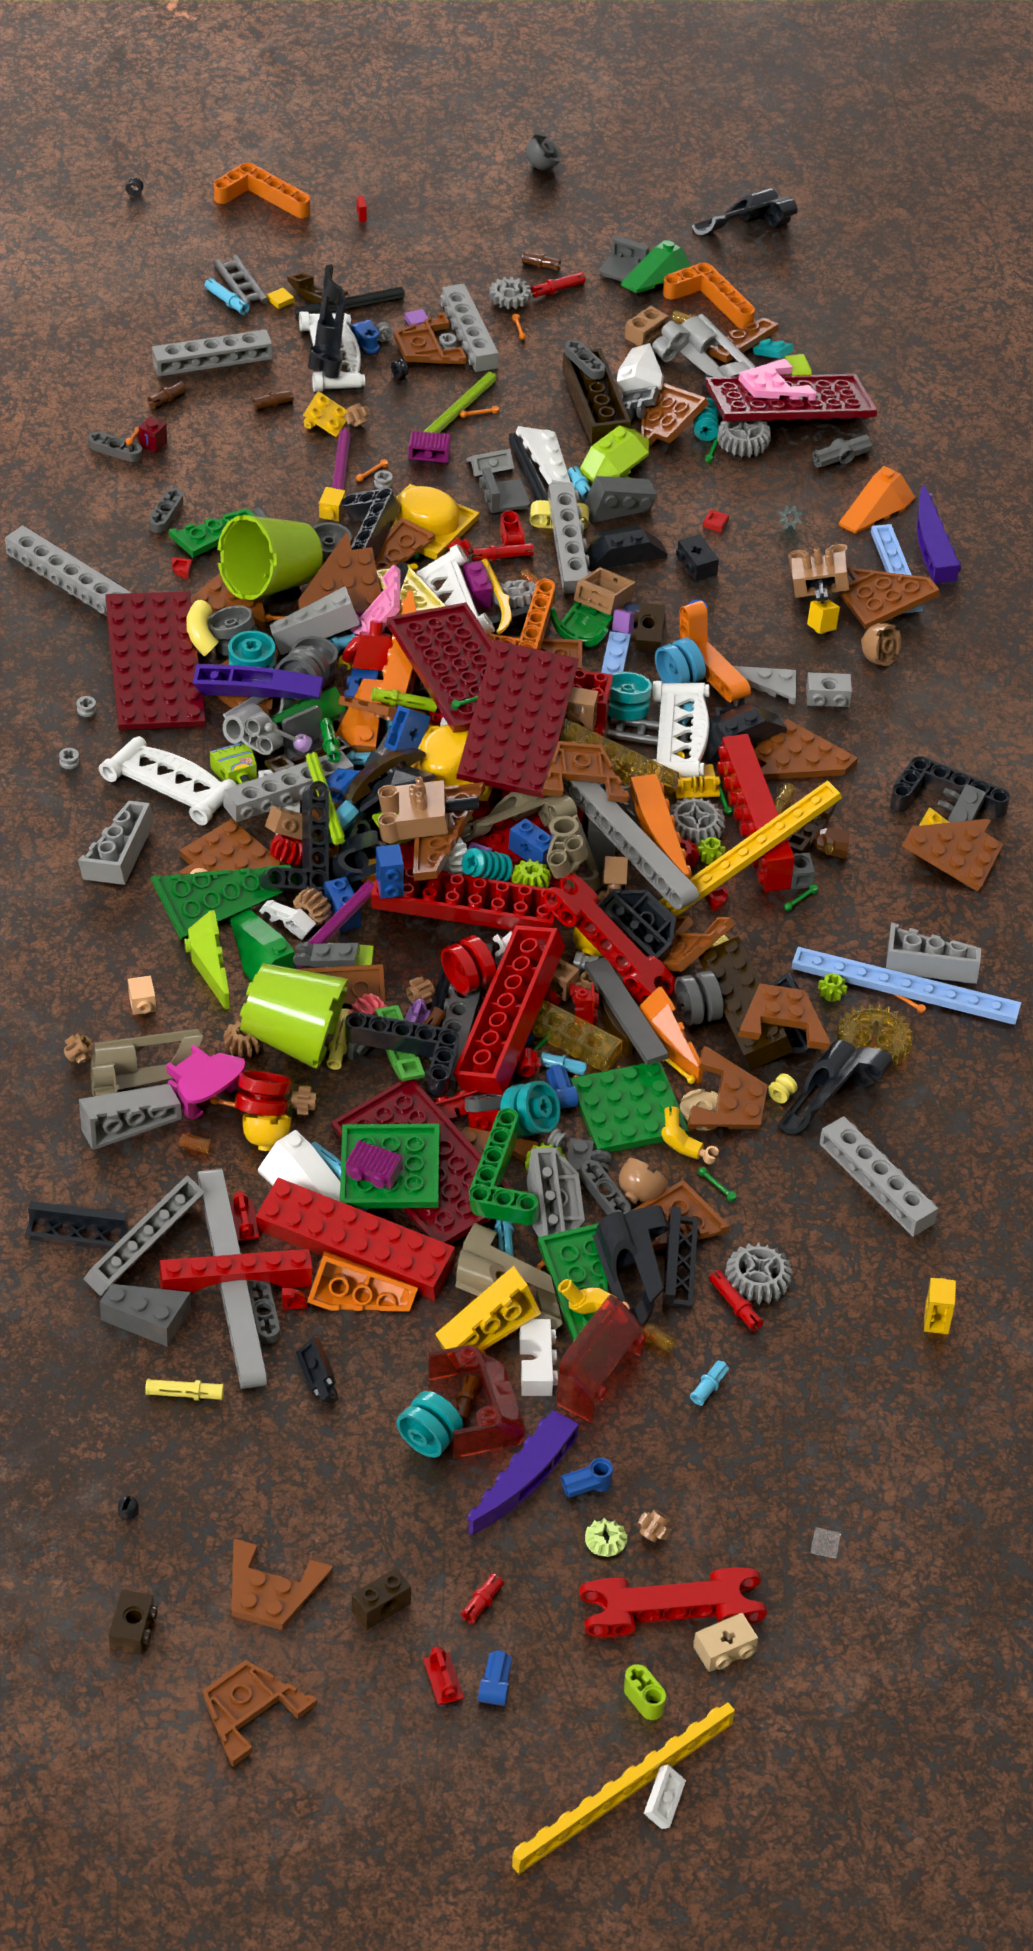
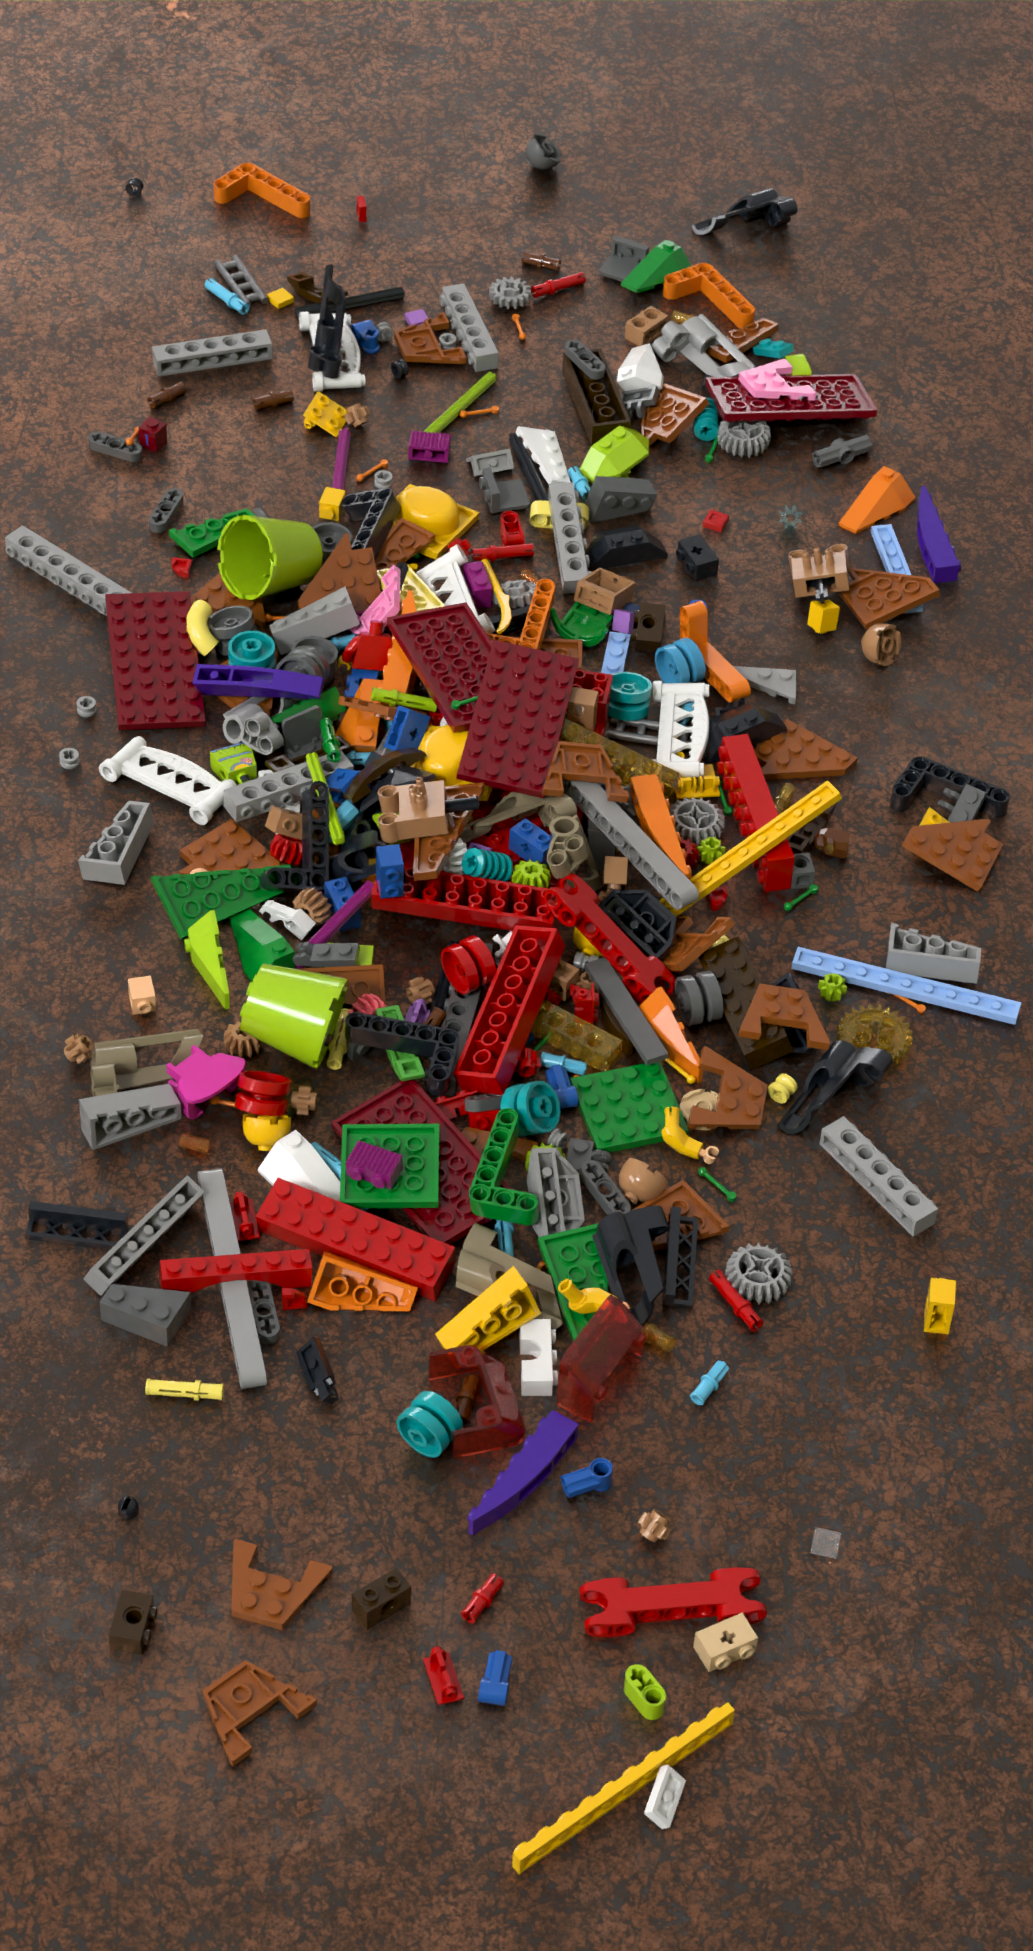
(301, 741): hinge -> none
(595, 1540): yellowish green gear -> none
(828, 689): light grey brick -> none

